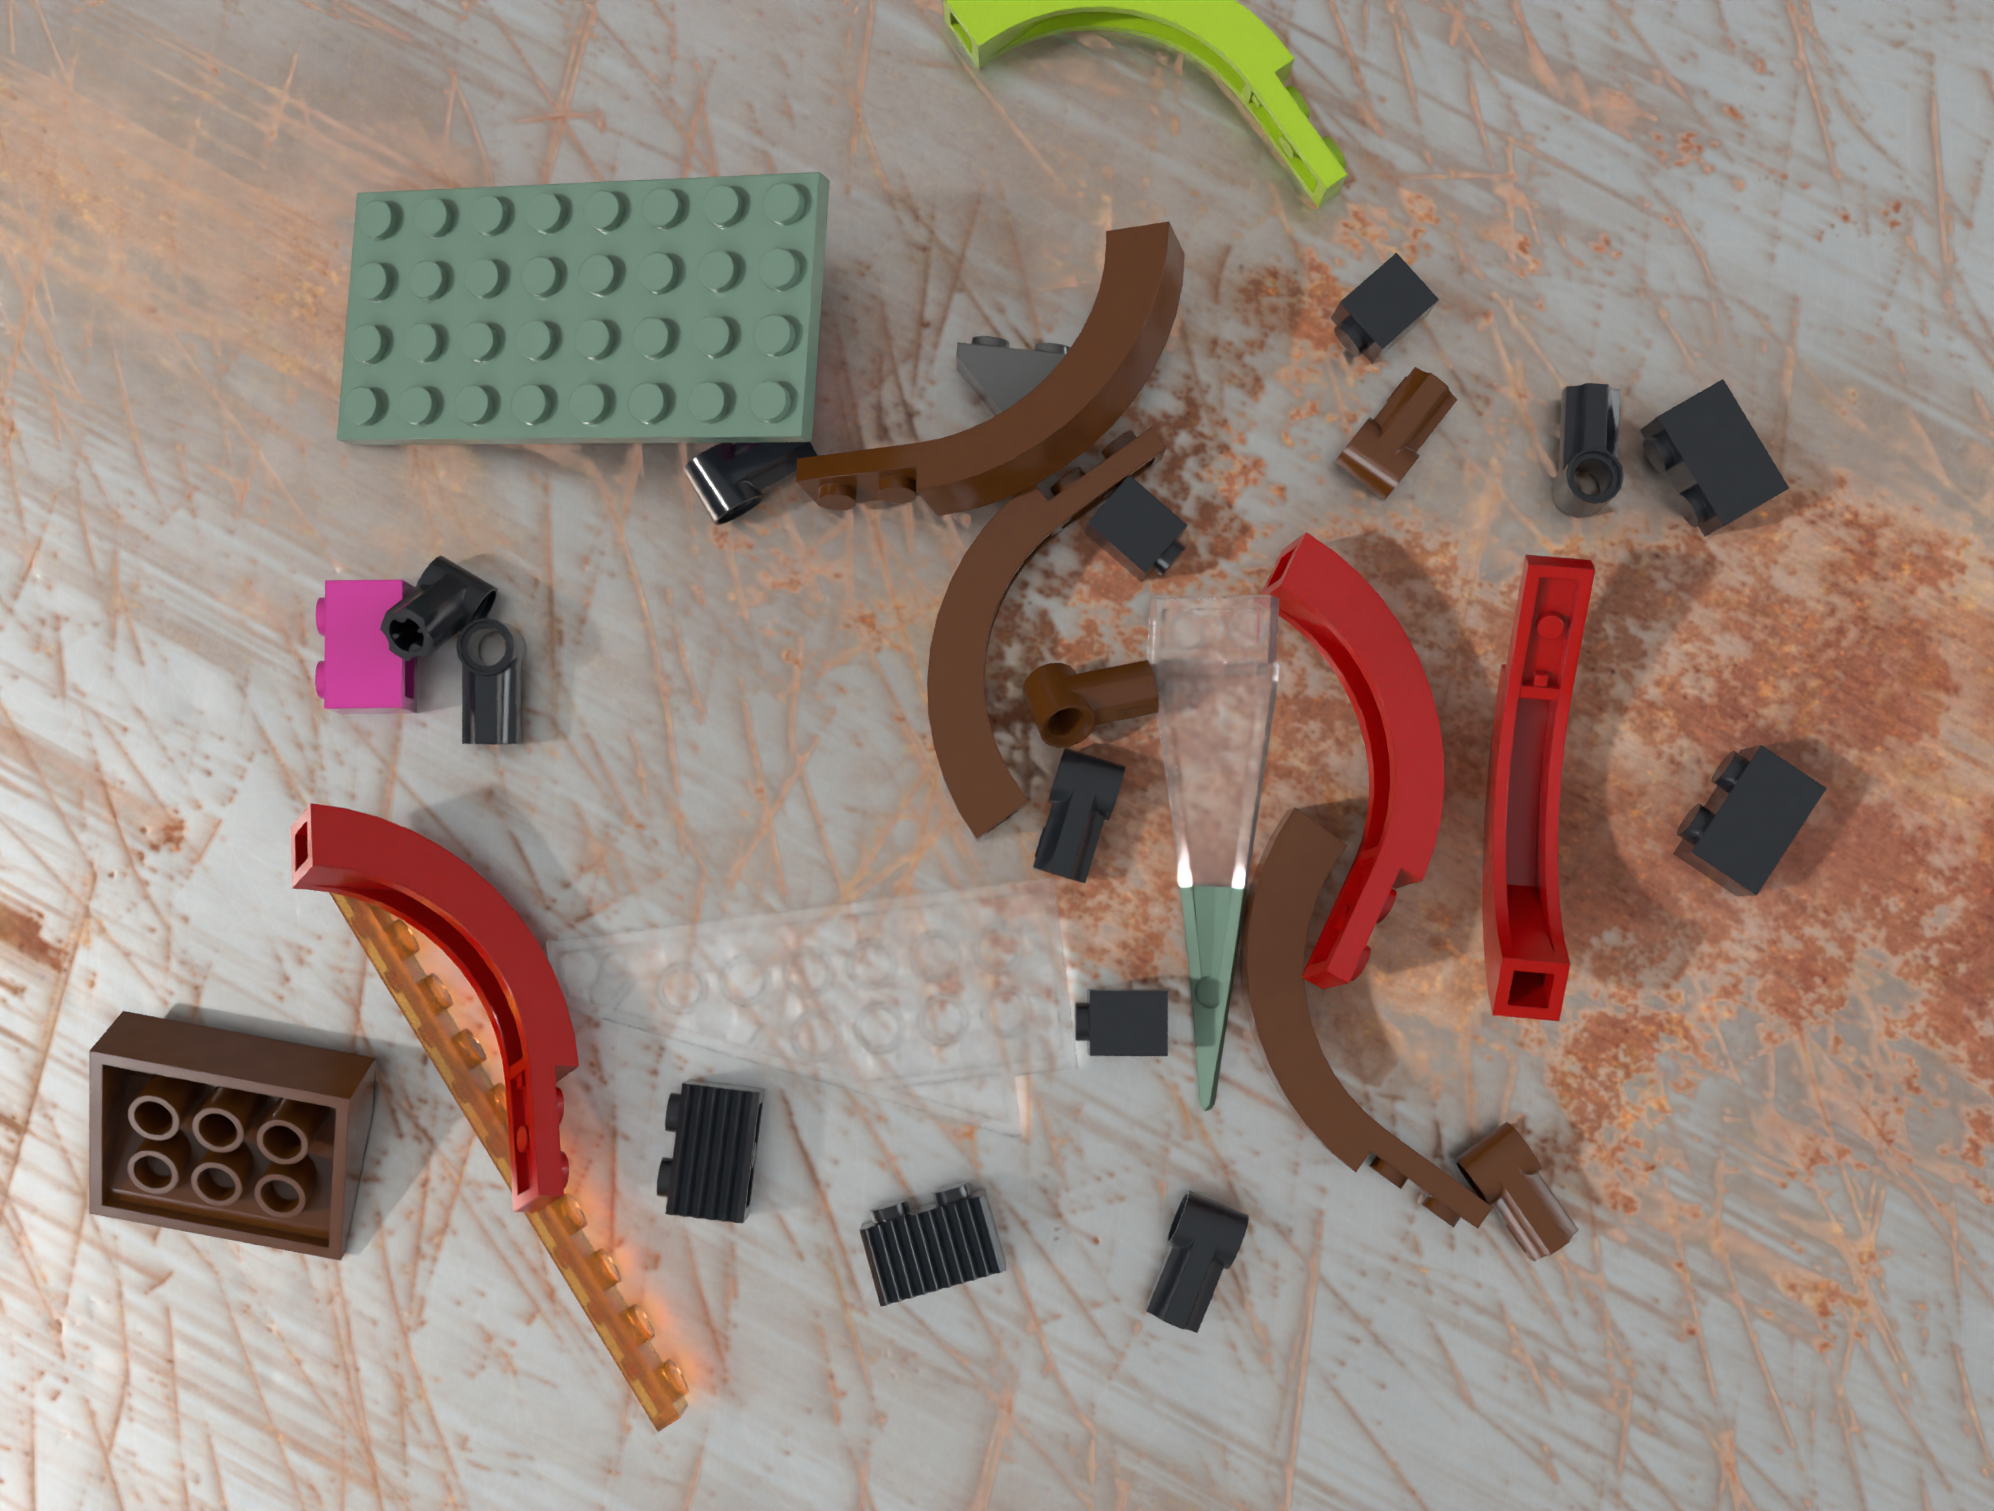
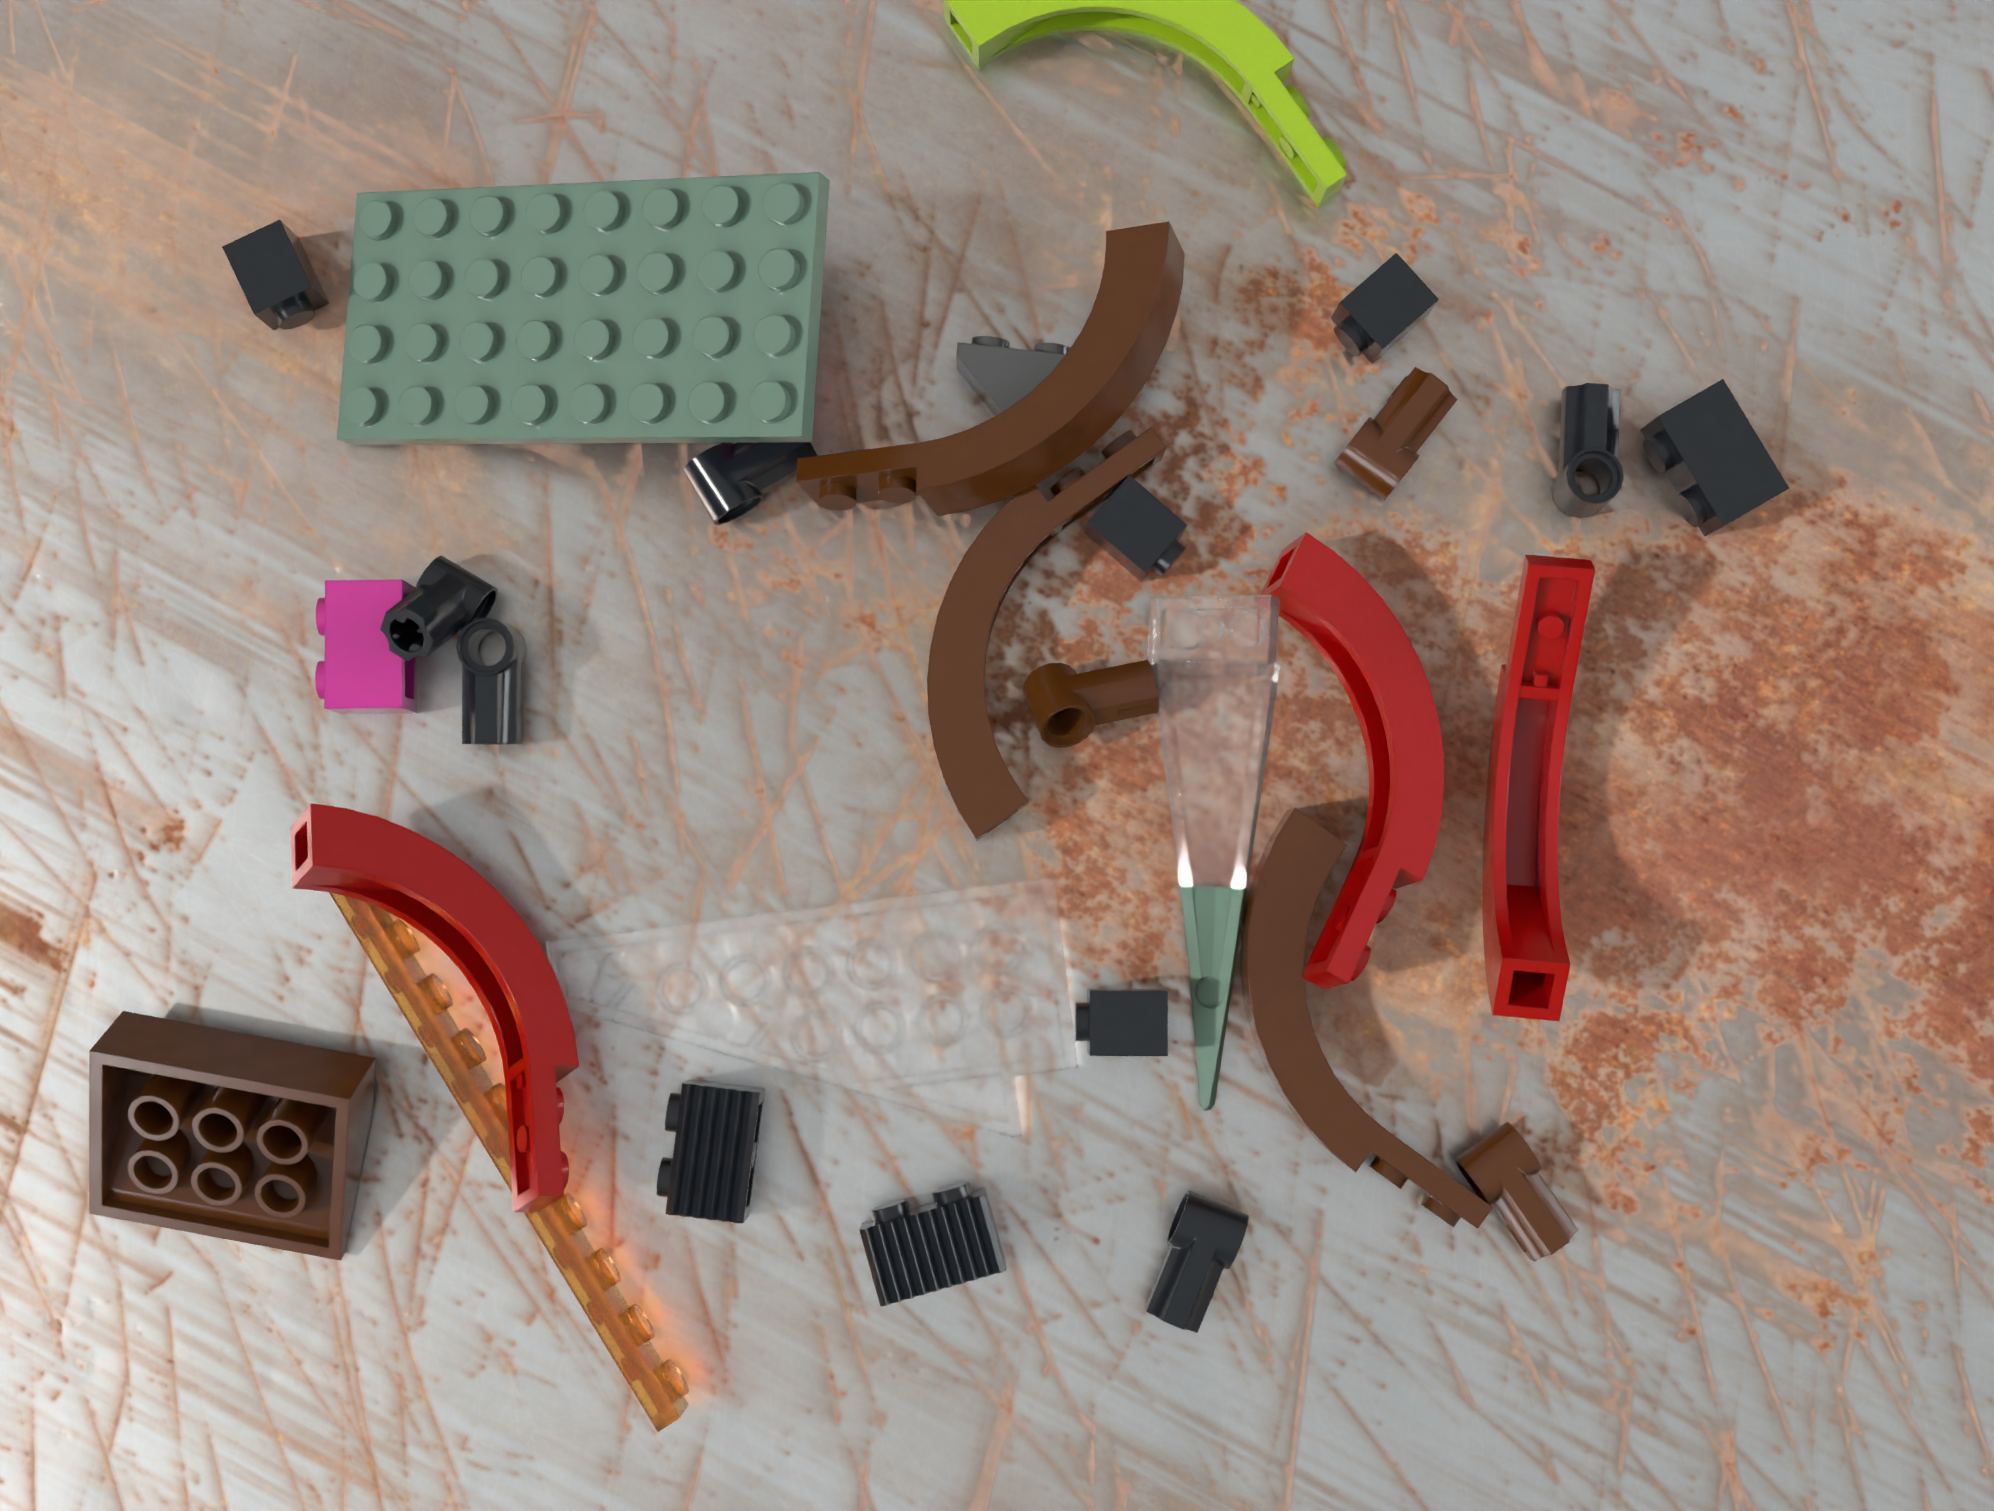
(276, 276): none -> black brick
(1080, 801): black piece -> none
(1747, 819): black brick -> none

